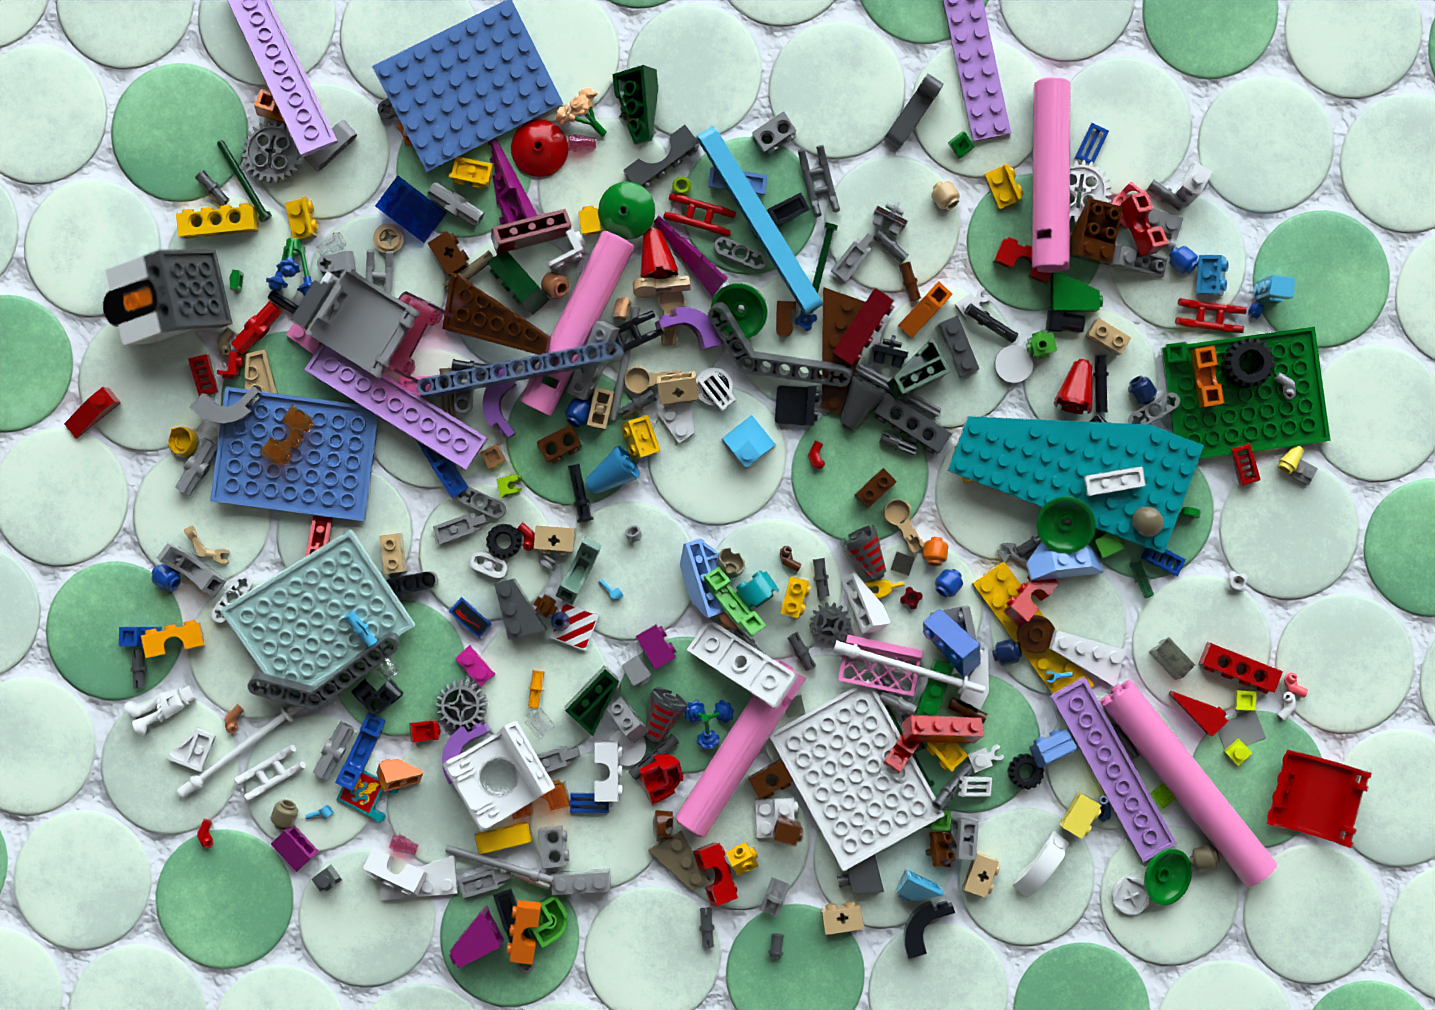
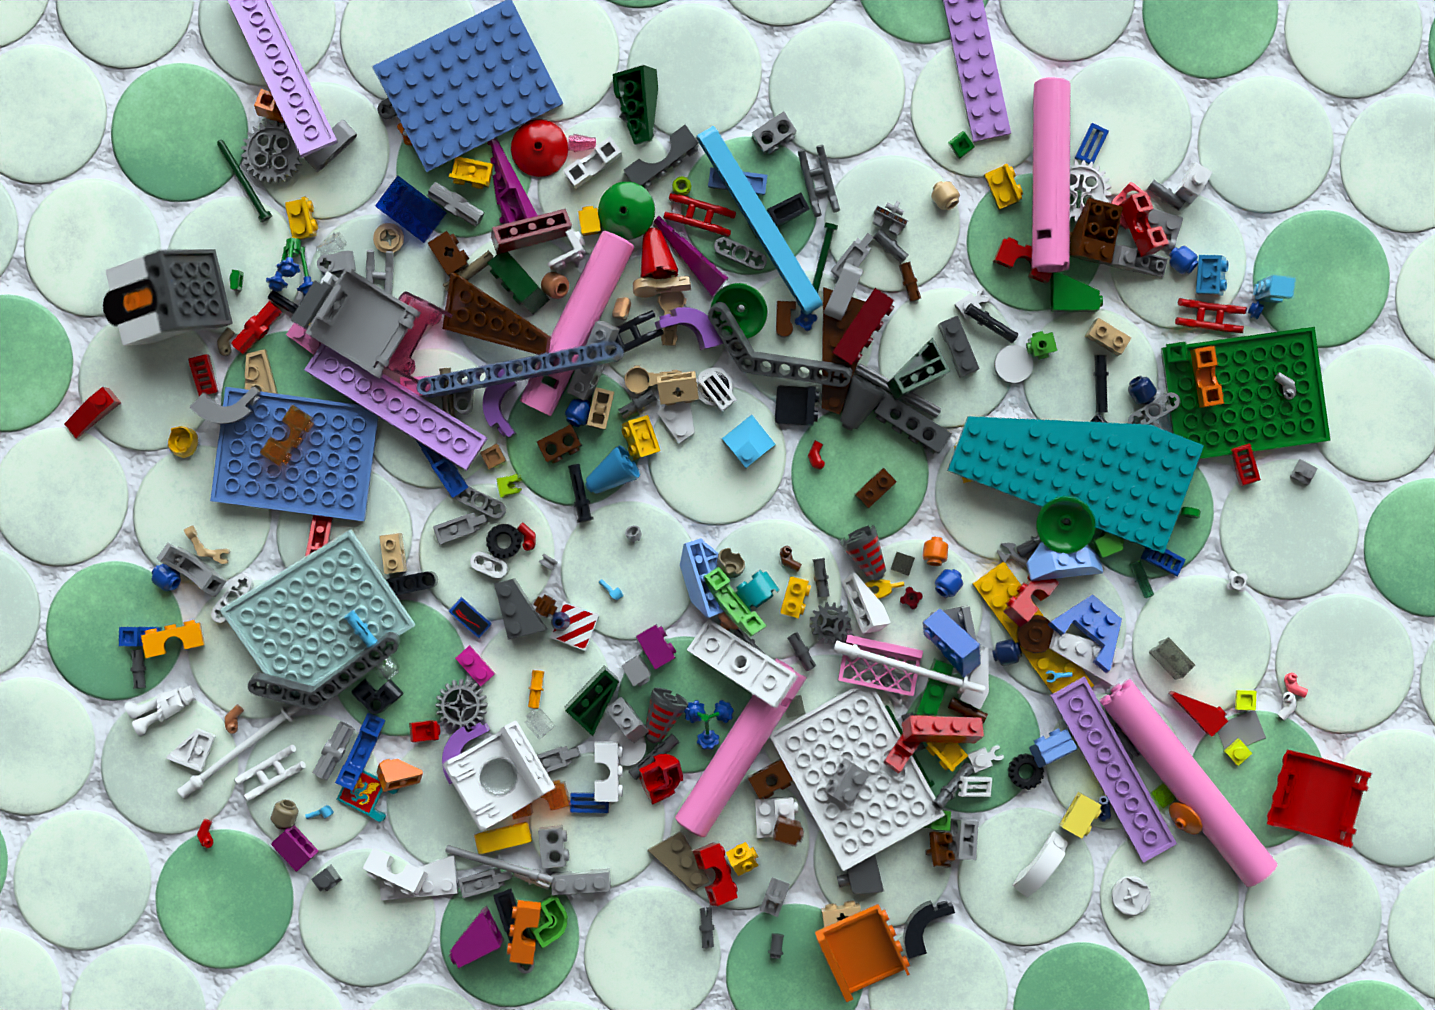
(197, 467): light grey piece -> none
(212, 188): dark grey pin -> none
(235, 362): red bracket -> none
(247, 223): yellow brick -> none
(402, 844): clear pink cone -> none
(458, 365): black pin -> none
(543, 536): tan brick -> none
(579, 570): sand green arch -> none
(580, 106): light nougat plant -> none
(598, 160): none -> white arch
(622, 370): light grey bar -> none
(662, 824): reddish brown hair -> none
(843, 291): none -> light grey beam
(846, 782): none -> light grey bracket
(862, 950): none -> orange panel
(881, 351): black hips -> none
(897, 511): tan piece -> none
(898, 443): dark grey axle -> none
(898, 703): light grey axle -> none
(914, 111): dark grey beam -> none
(917, 887): medium azure slope -> none
(925, 309): orange slope -> none
(984, 885): tan brick -> none
(1060, 321): black piece -> none
(1076, 390): red cone -> none
(1097, 623): none -> wing
(1114, 481): white plate -> none
(1147, 521): dark tan hair -> none
(1167, 876): green dish -> none
(1185, 818): none -> orange dish
(1204, 858): dark tan head -> none
(1264, 363): black tyre -> none
(1270, 675): red brick -> none
(1291, 459): light yellow cone -> none

